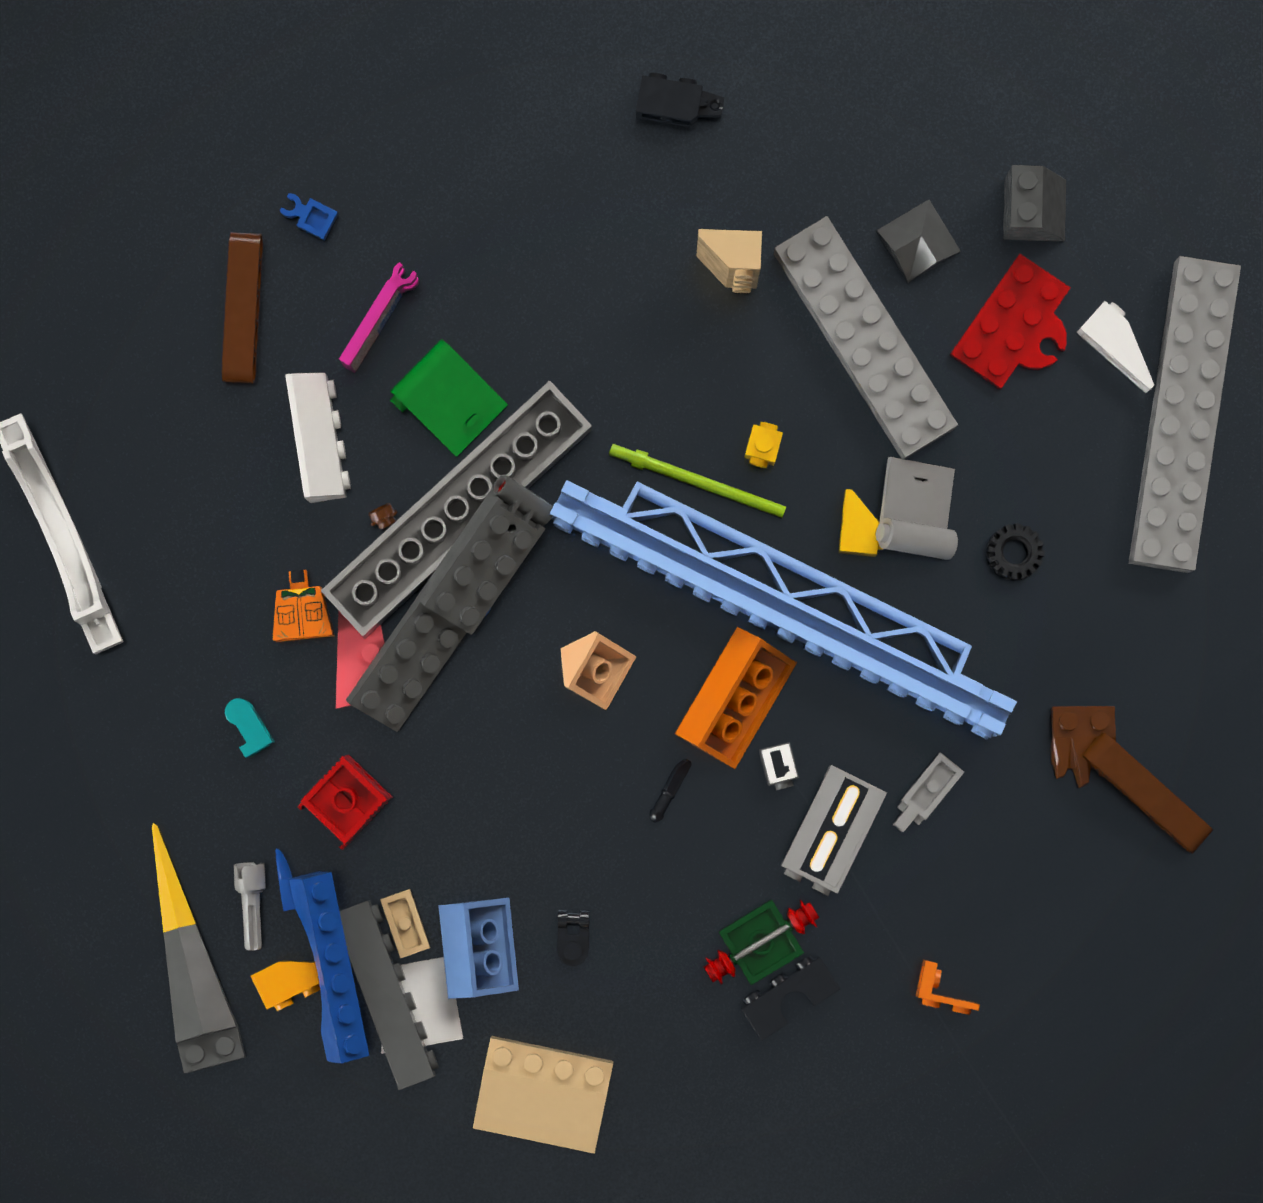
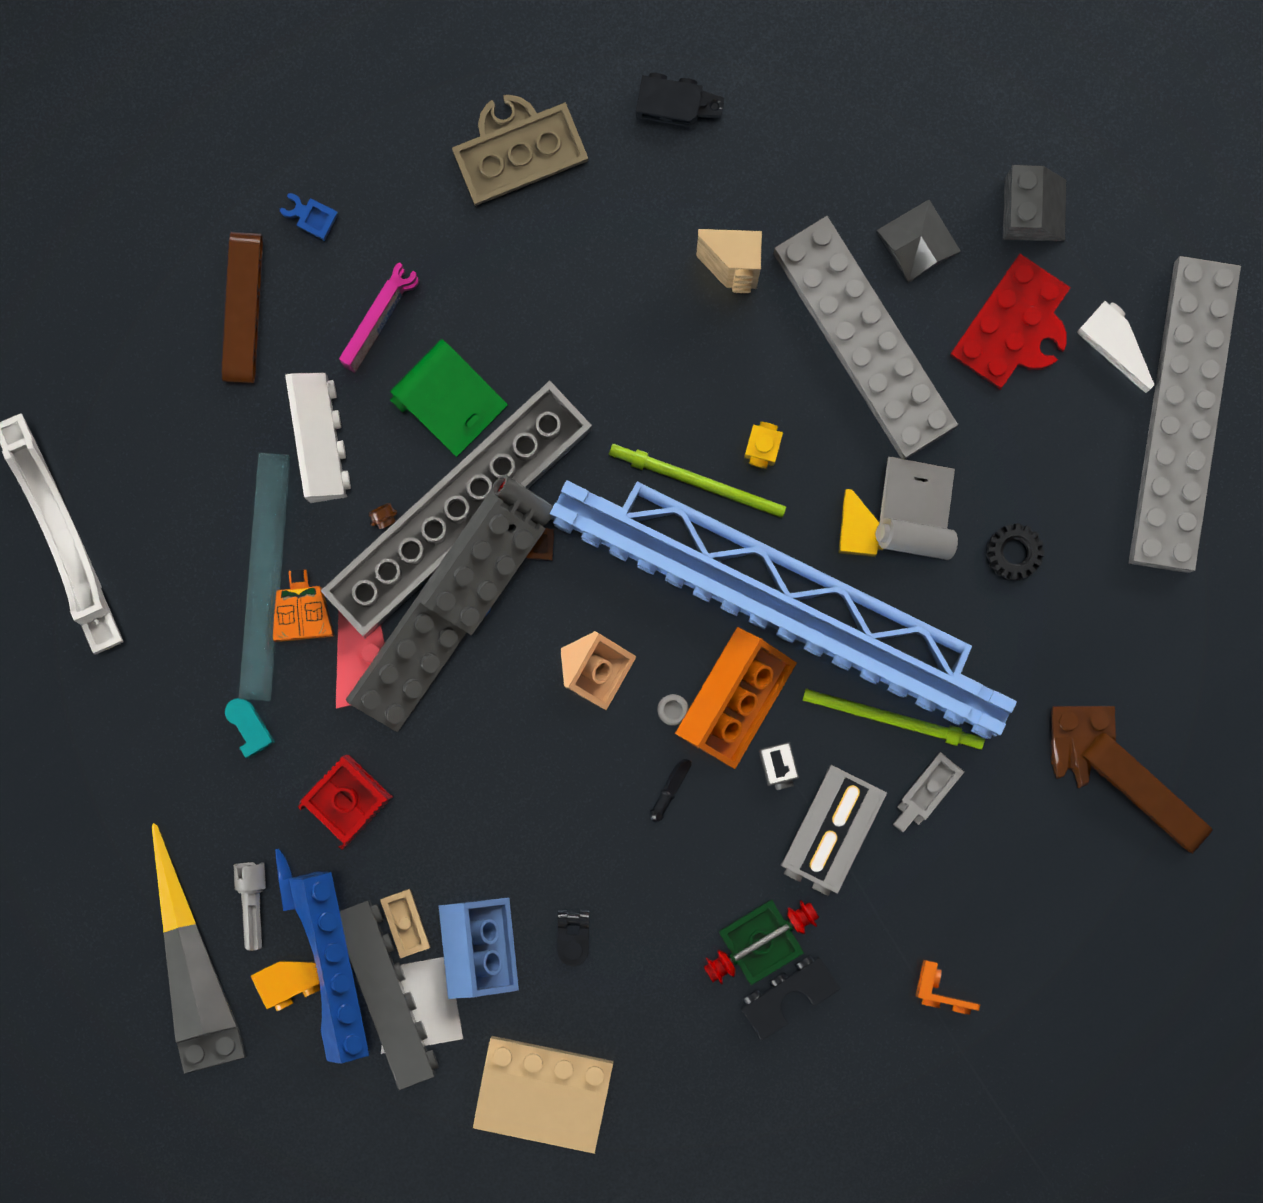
(264, 576): none -> clear light blue plate
(518, 149): none -> dark tan plate
(543, 547): none -> reddish brown plate
(672, 709): none -> light grey tile
(952, 735): none -> lime bar

